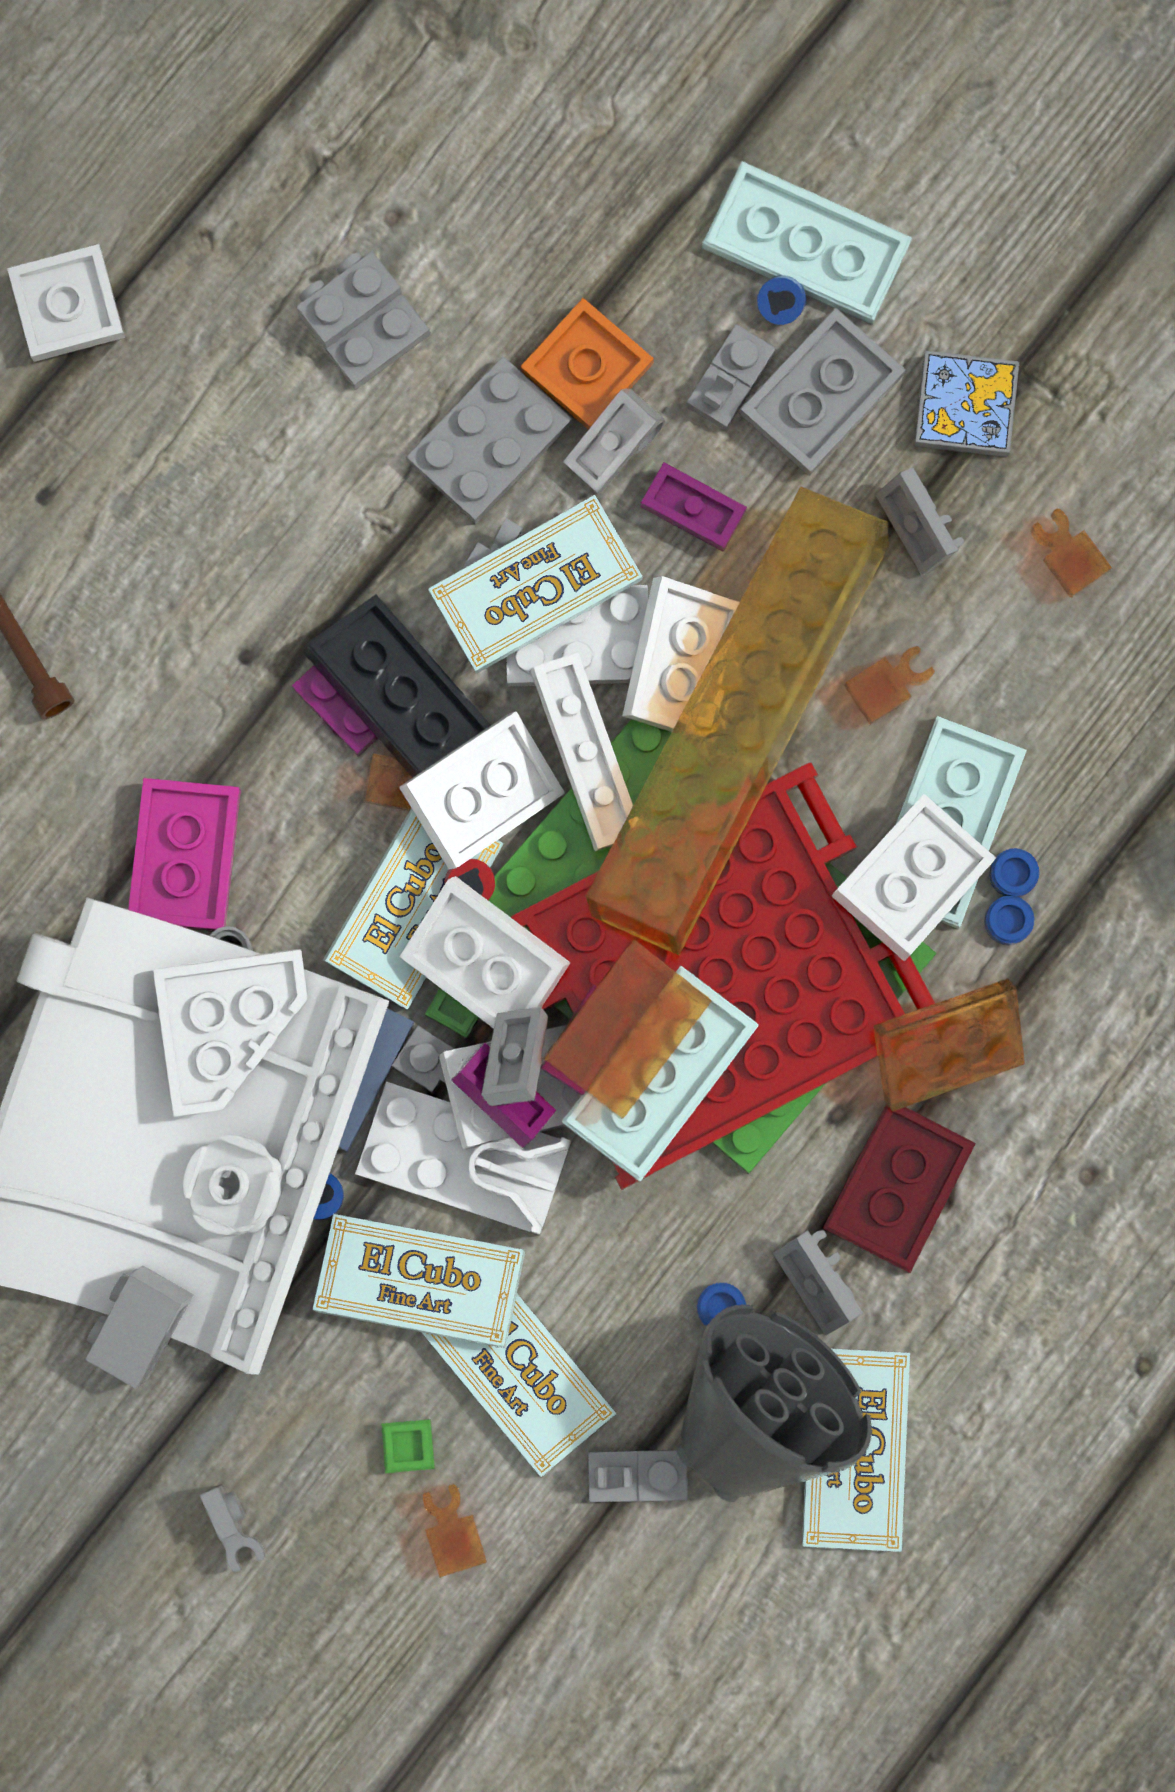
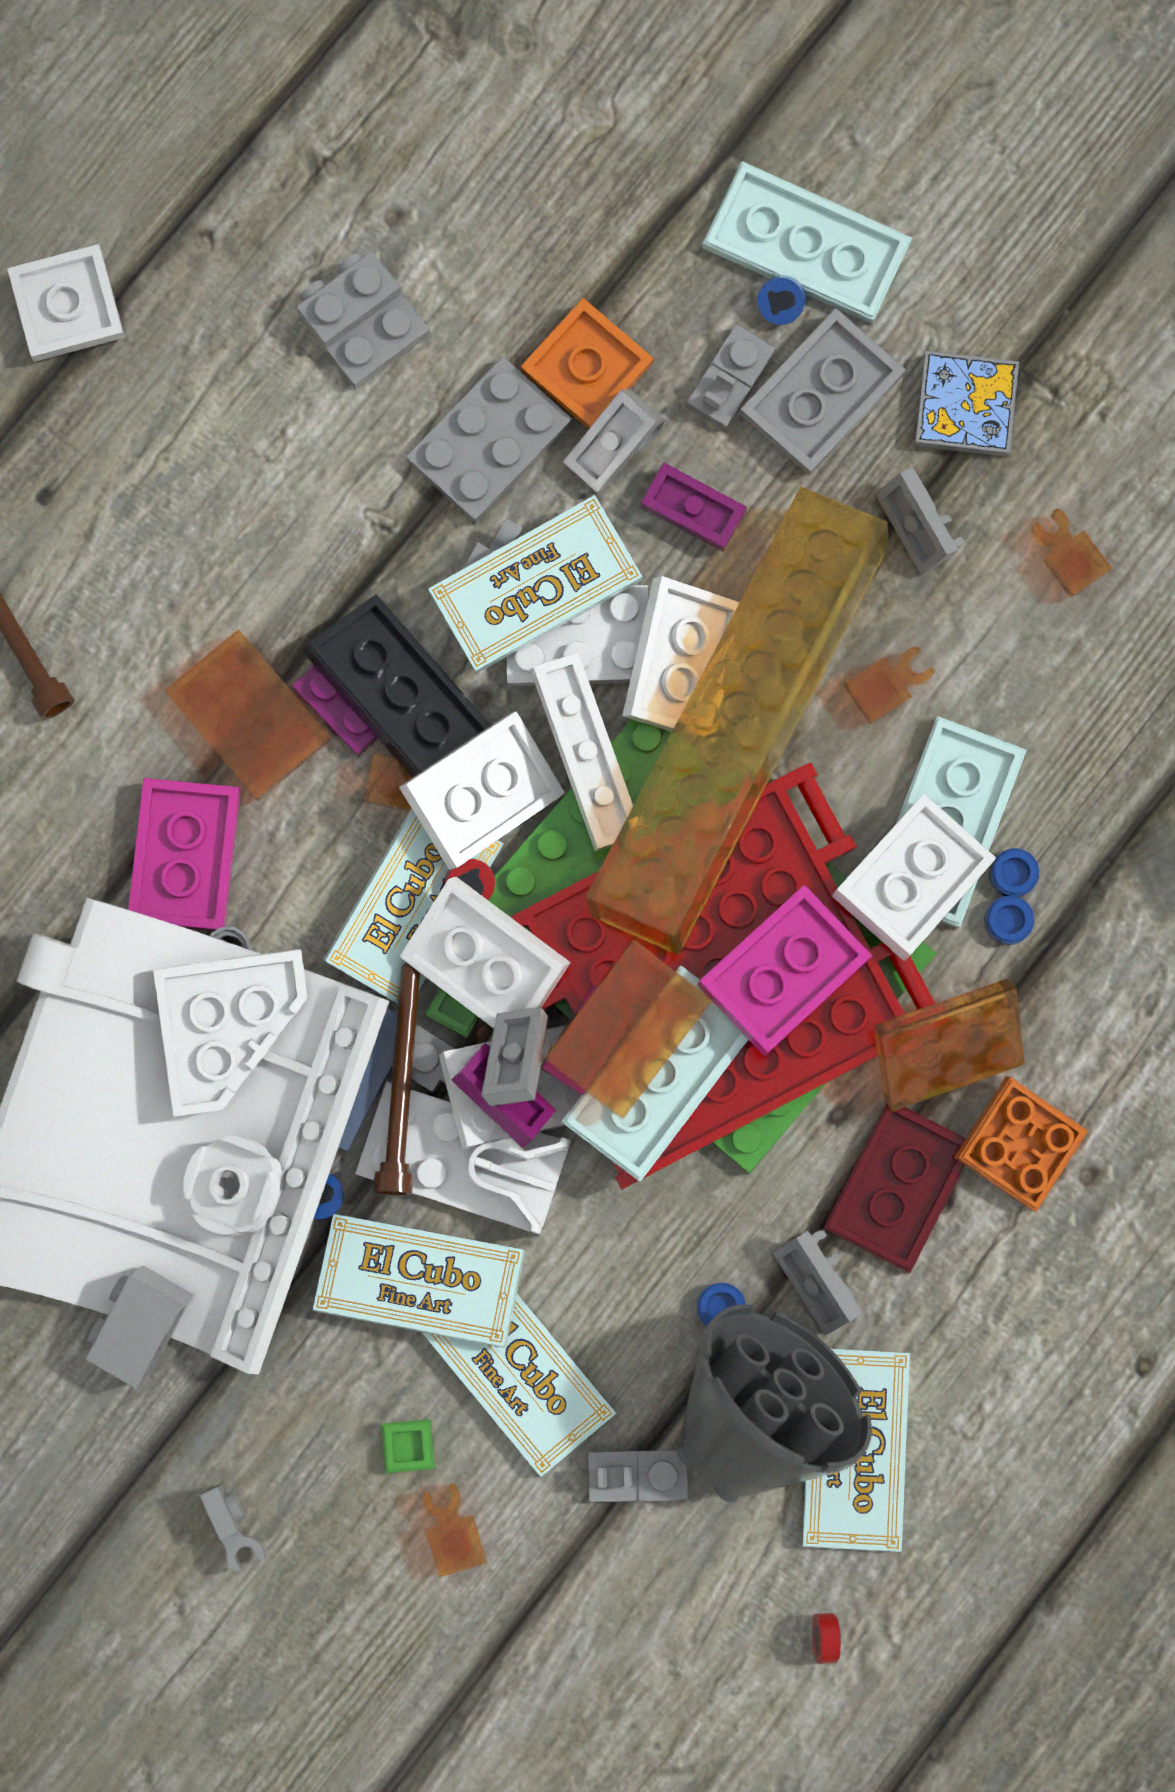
(248, 715): none -> clear orange plate
(394, 1172): none -> reddish brown piece
(784, 970): none -> dark pink plate
(826, 1638): none -> red tile
(1020, 1144): none -> orange tile

